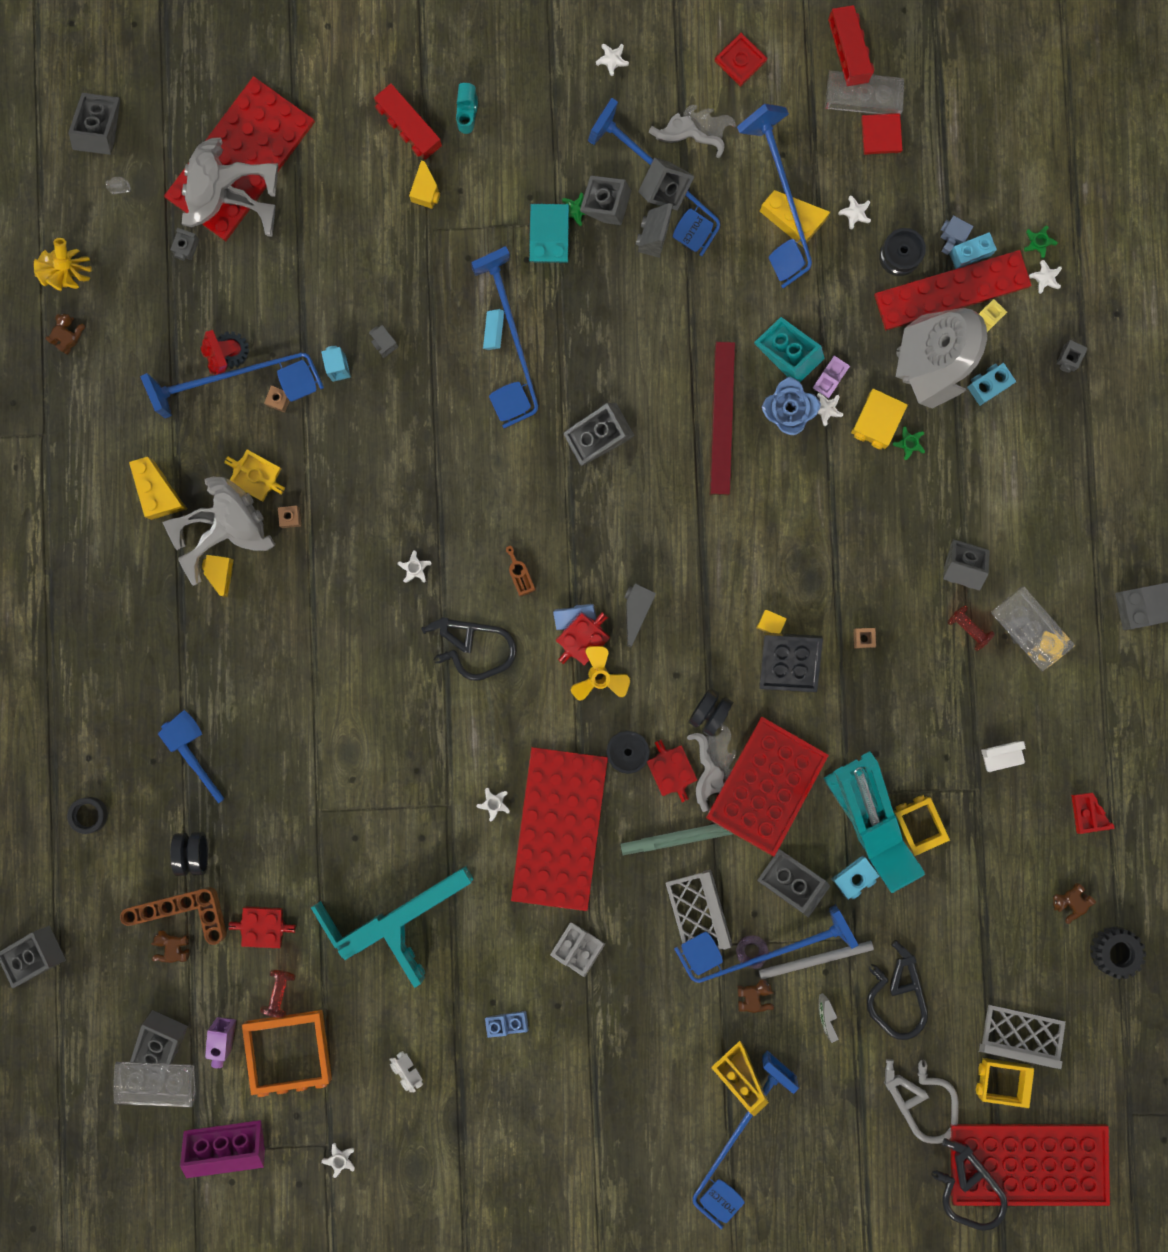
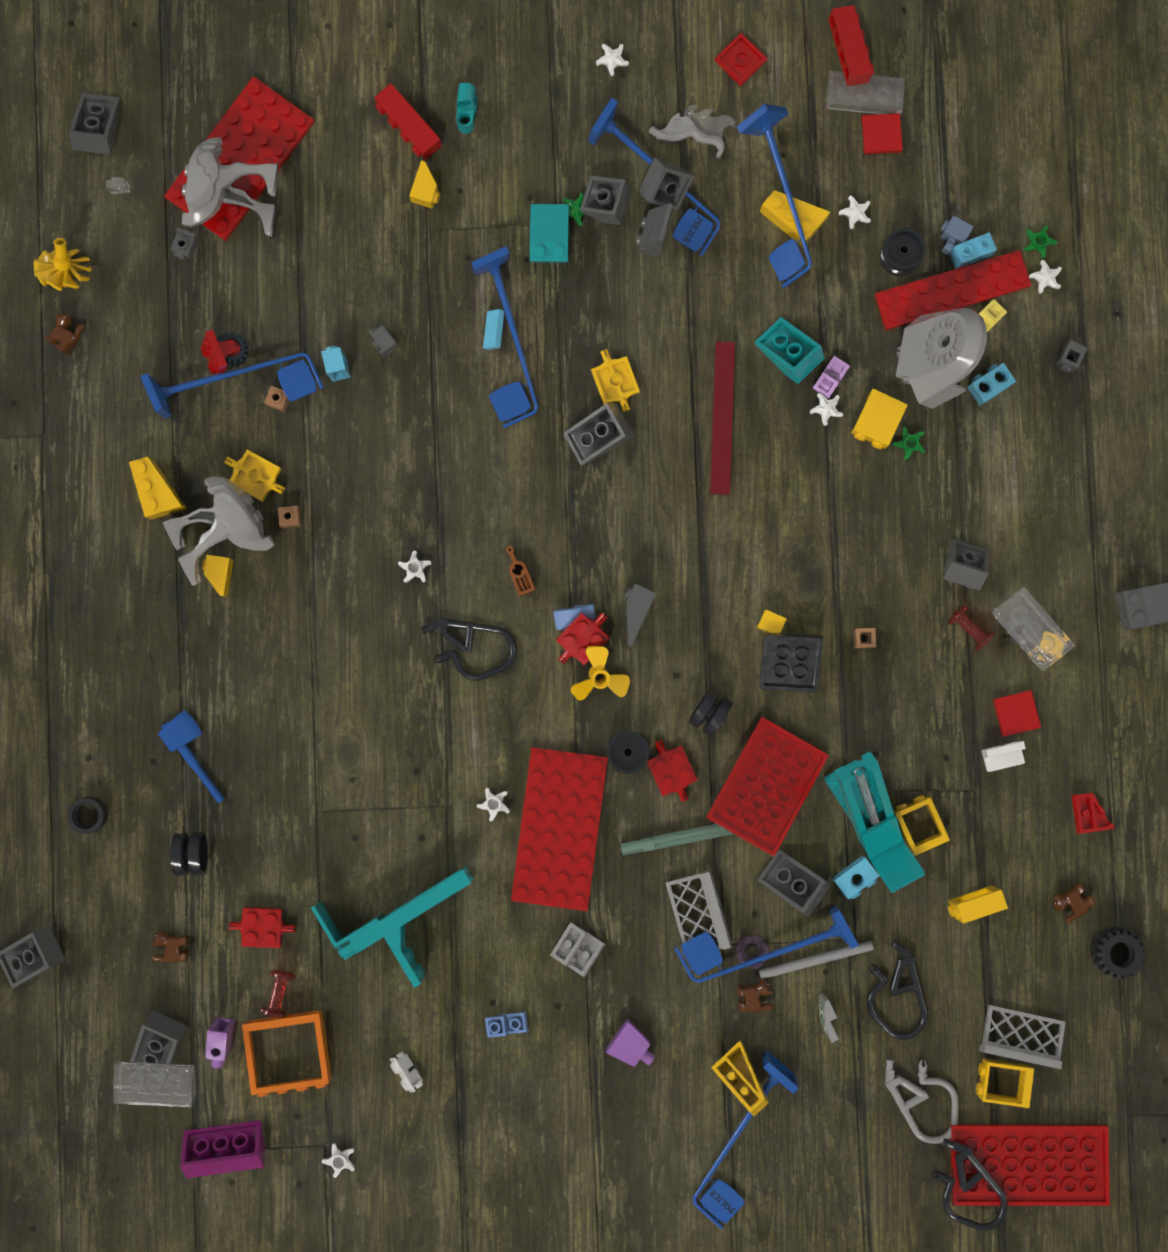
(179, 906): dark orange beam -> none
(615, 380): none -> yellow plate
(630, 1045): none -> medium lavender torso
(716, 763): piece -> none
(790, 392): medium blue brick -> none
(977, 904): none -> yellow window
(1016, 713): none -> red tile

